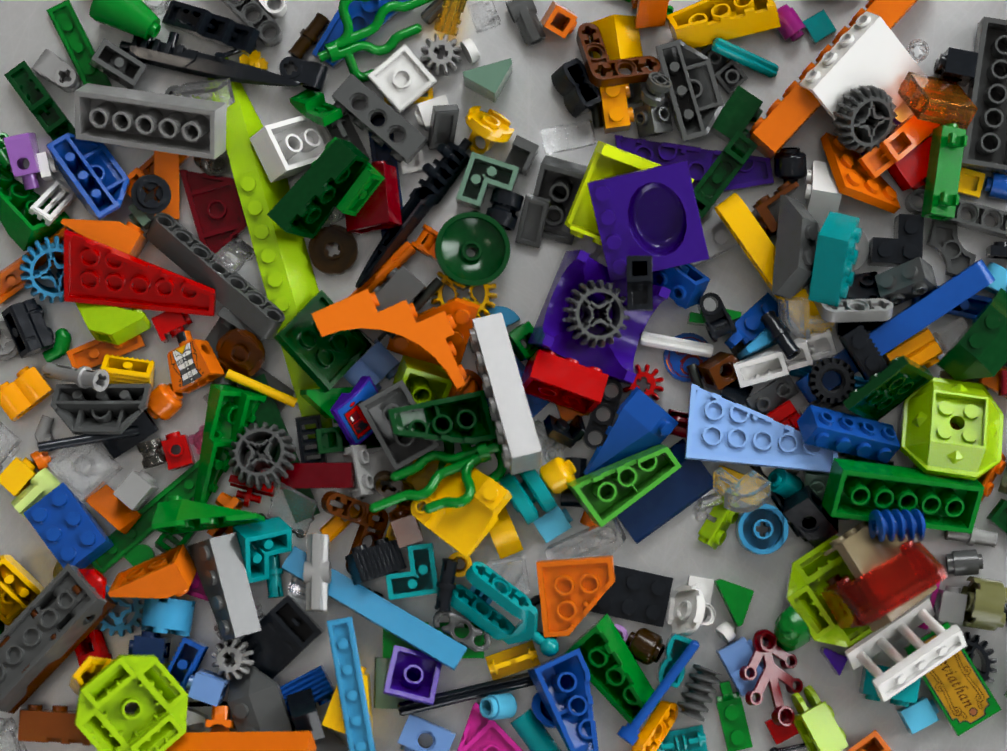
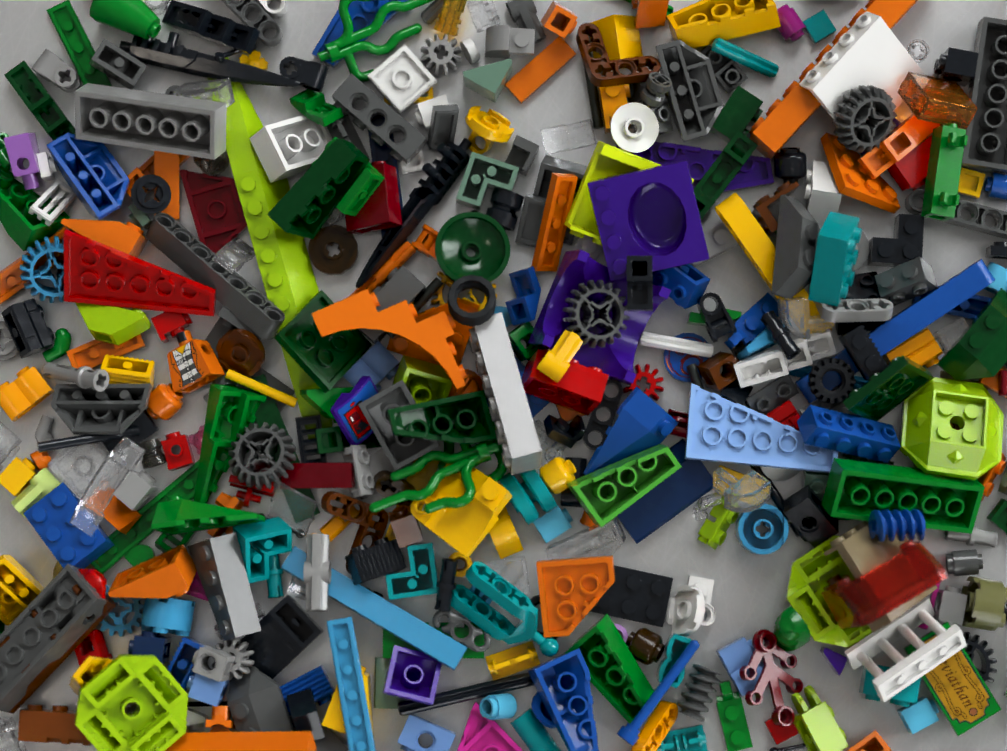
(103, 485): none -> clear slope
(222, 667): none -> light grey brick
(309, 36): dark brown pin -> none
(471, 282): none -> black tyre
(503, 41): none -> light grey brick
(527, 292): none -> blue slope
(540, 69): none -> orange tile
(552, 226): none -> orange plate
(557, 359): none -> yellow piece
(575, 87): black brick -> none
(645, 126): none -> white dish
(727, 632): white hinge -> none
(736, 599): green slope -> none
(784, 482): teal brick -> none
(945, 240): dark grey tile -> none

